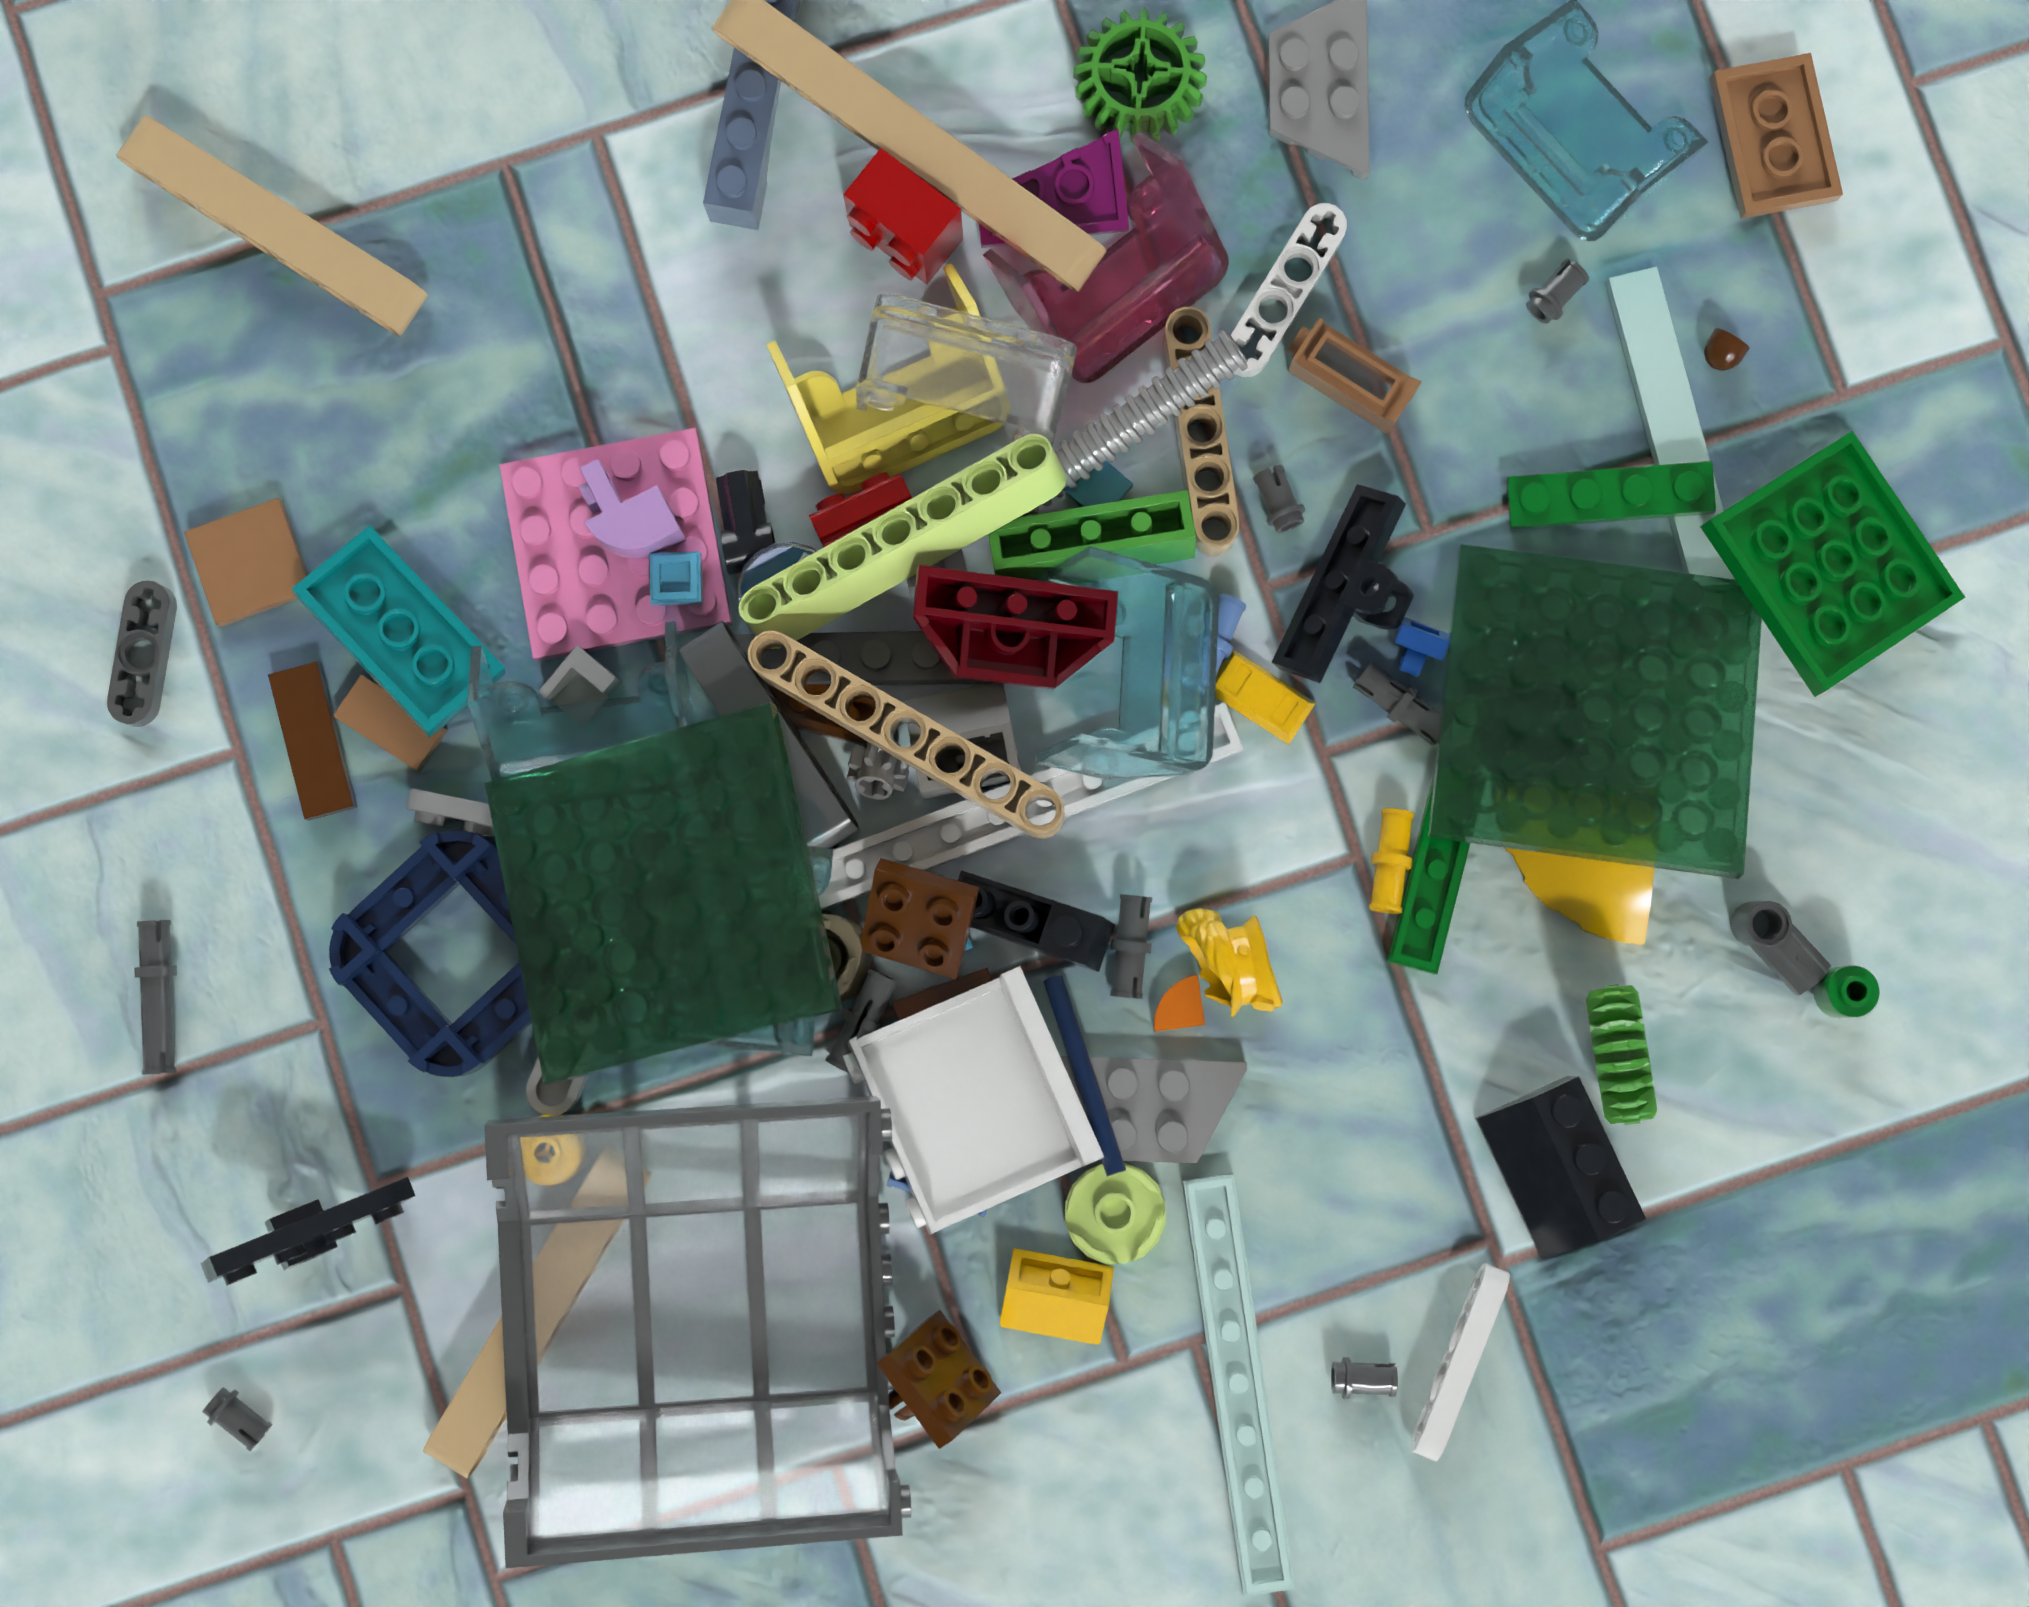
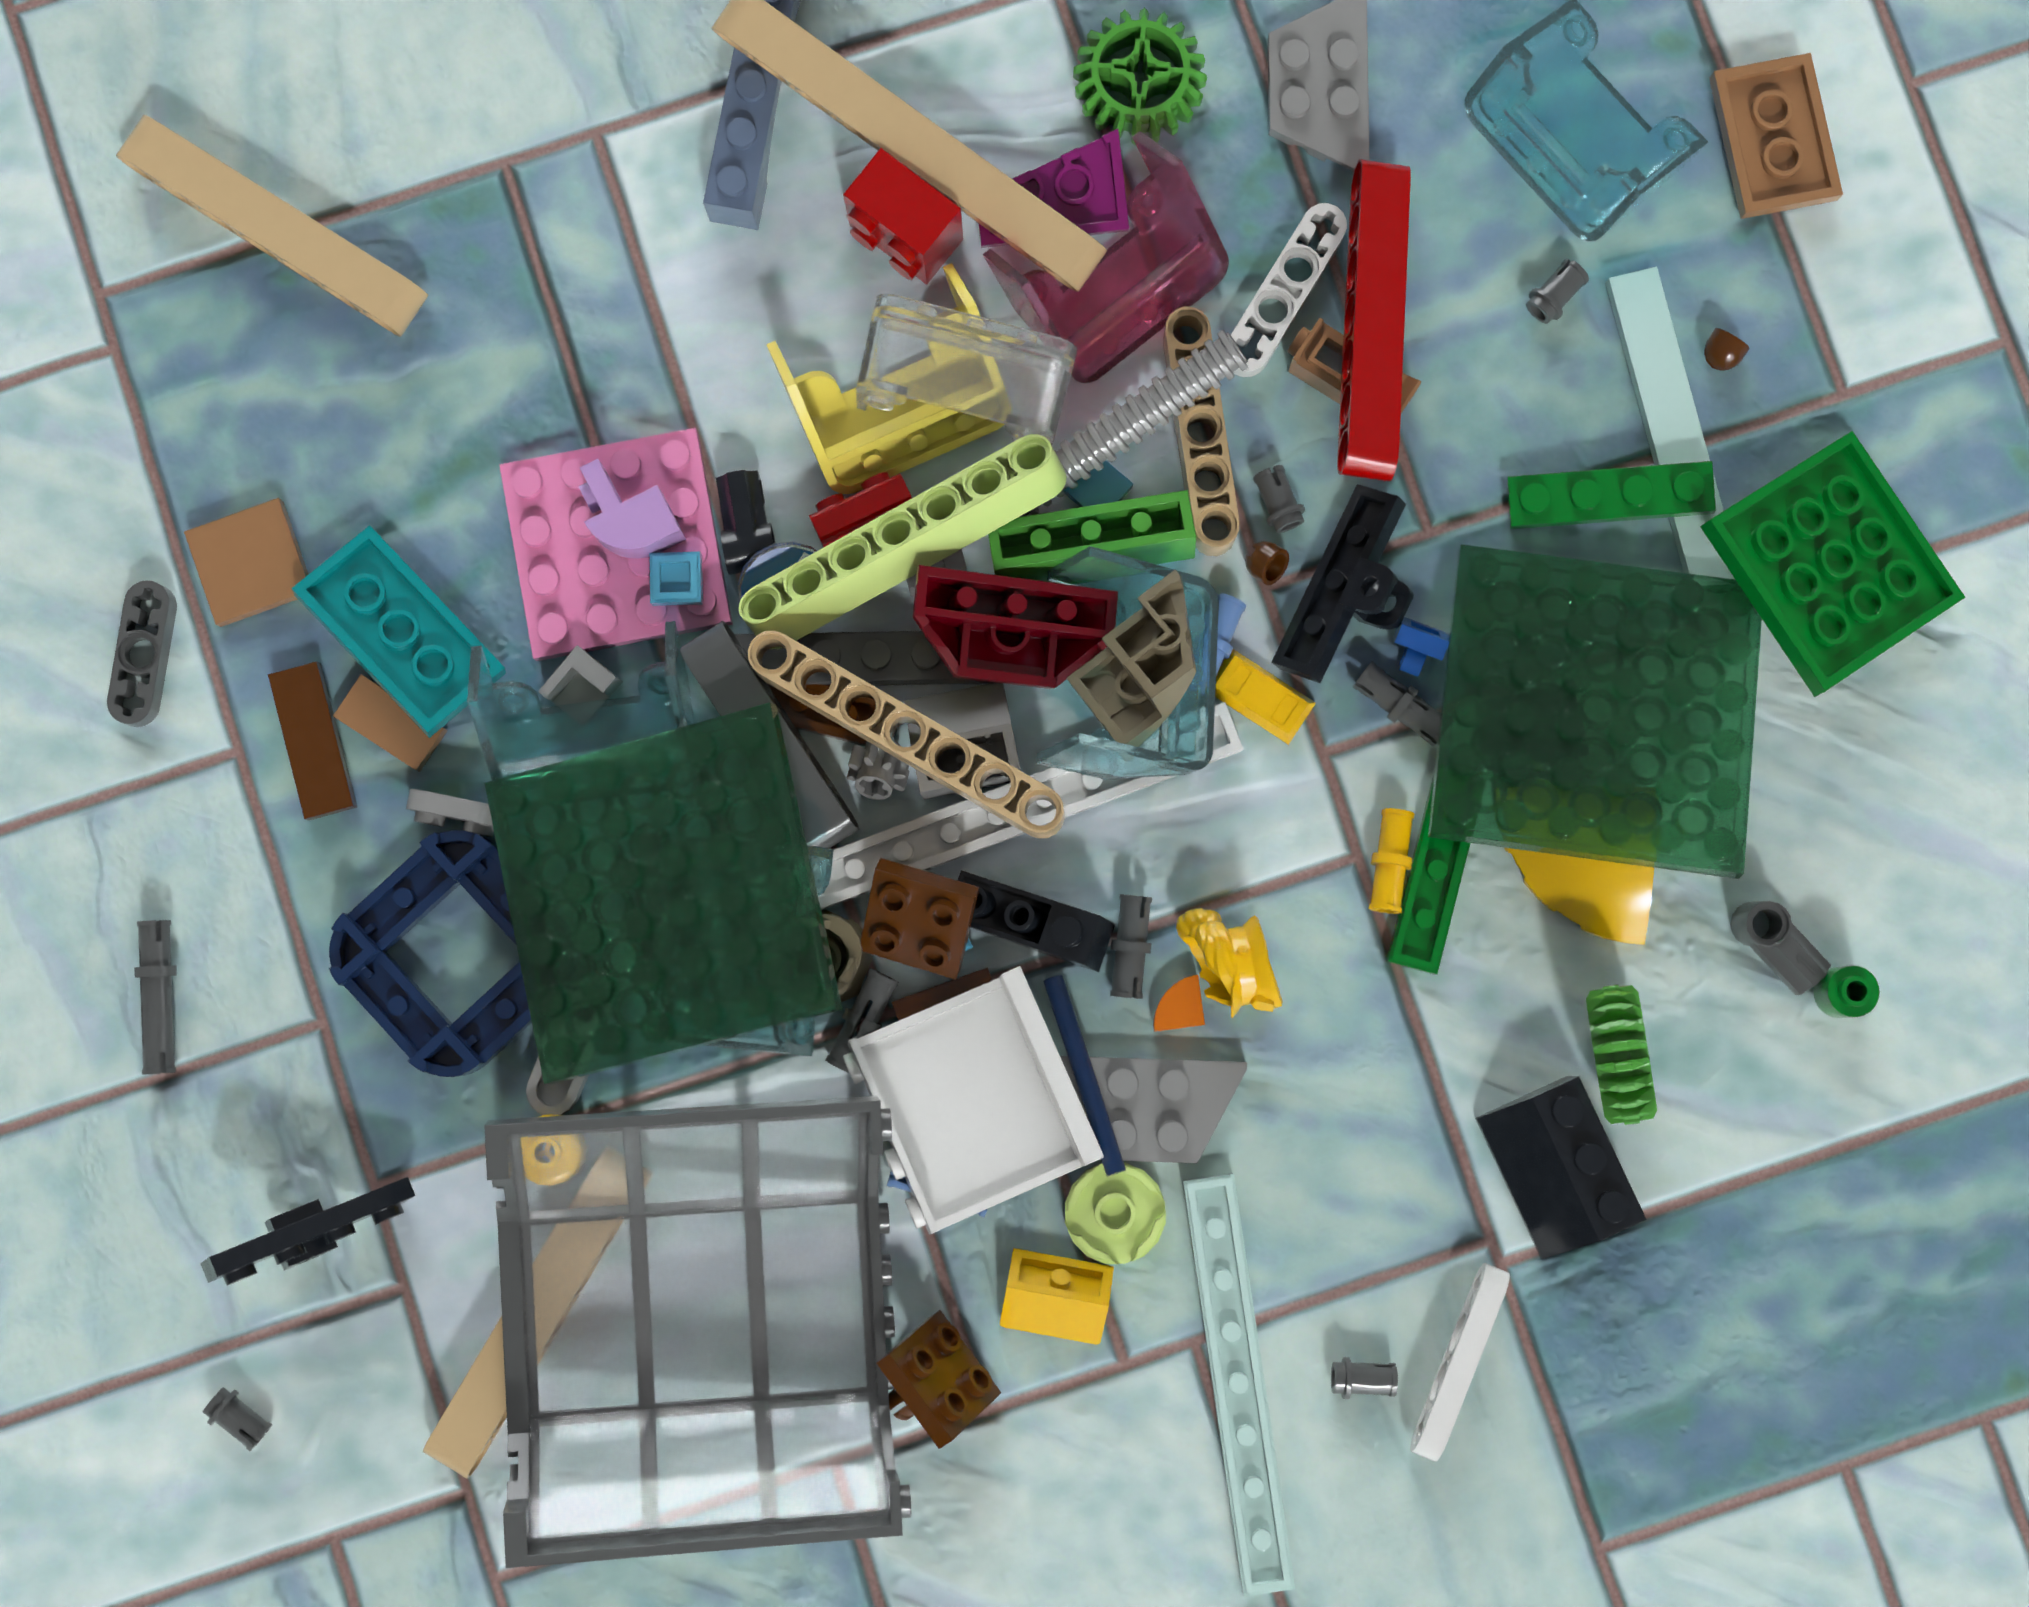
(1143, 668): none -> dark tan slope
(1267, 562): none -> reddish brown hinge
(1374, 321): none -> red beam

